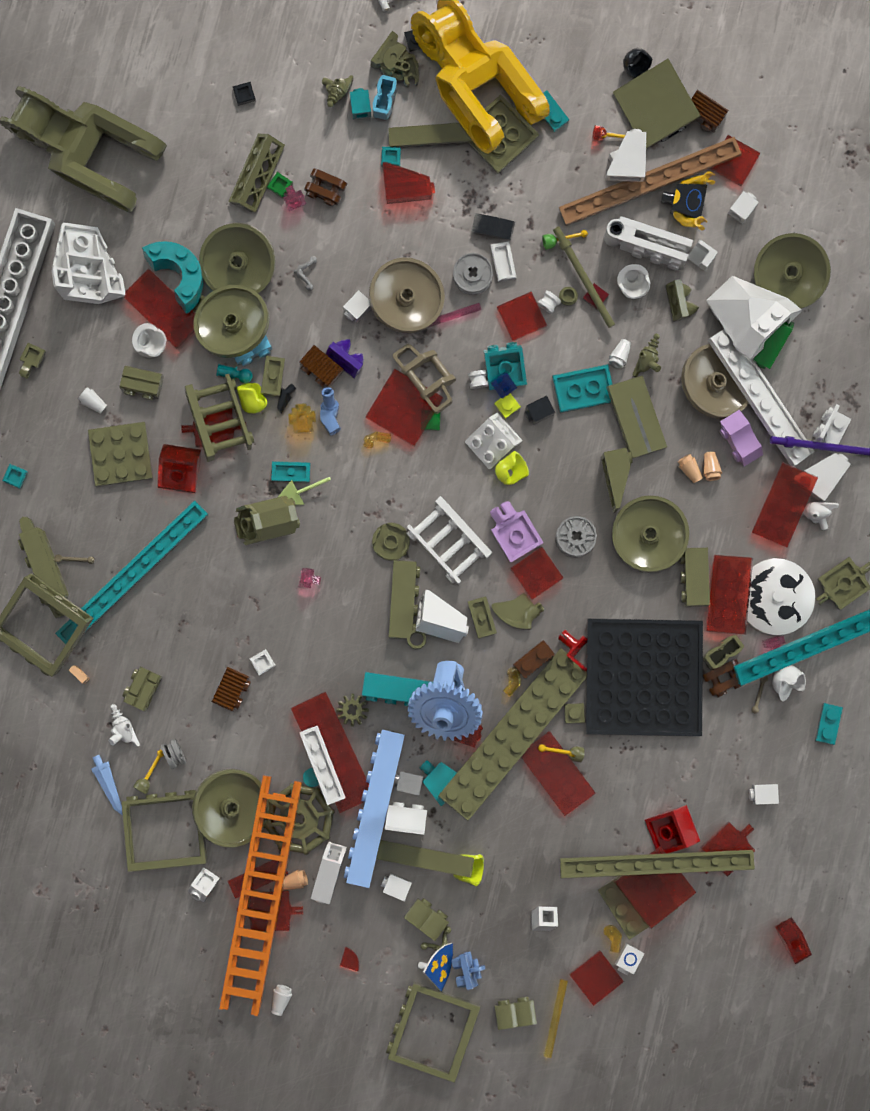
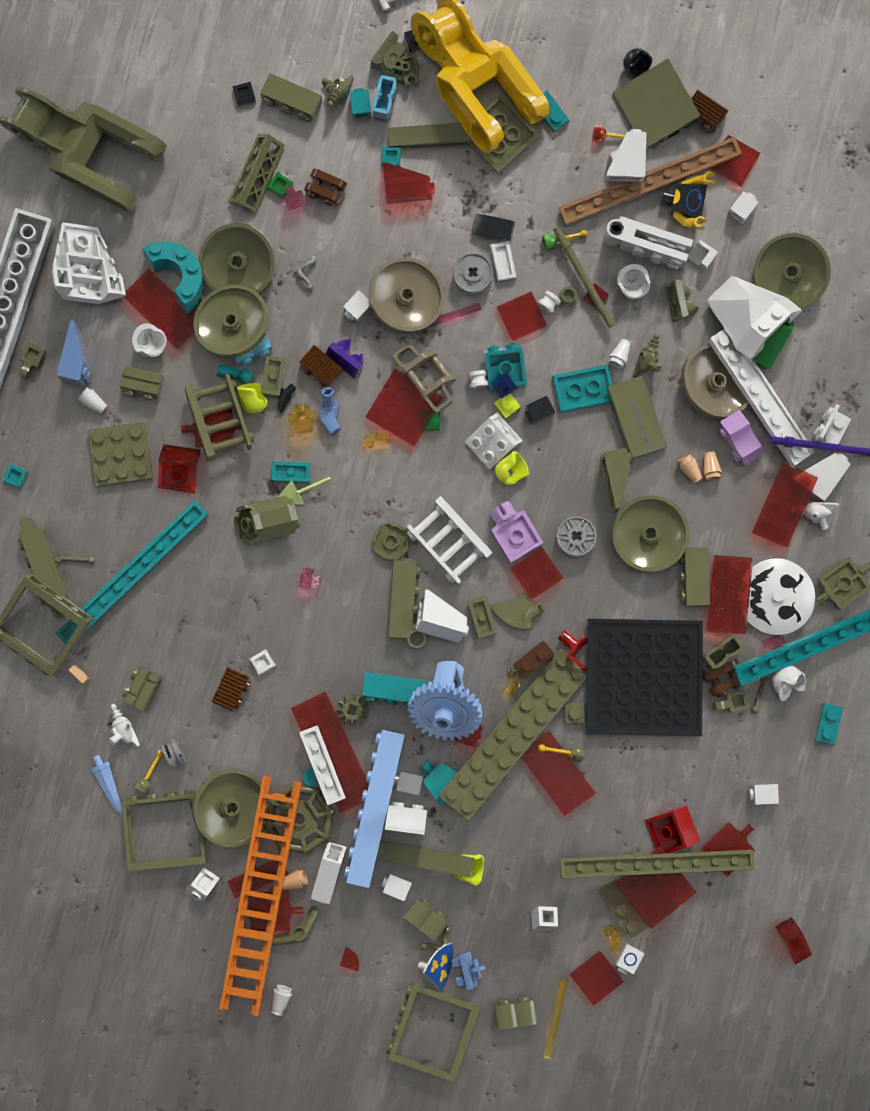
(73, 362): none -> medium blue slope
(290, 97): none -> olive brick
(299, 933): none -> olive piece
(734, 701): none -> olive plate

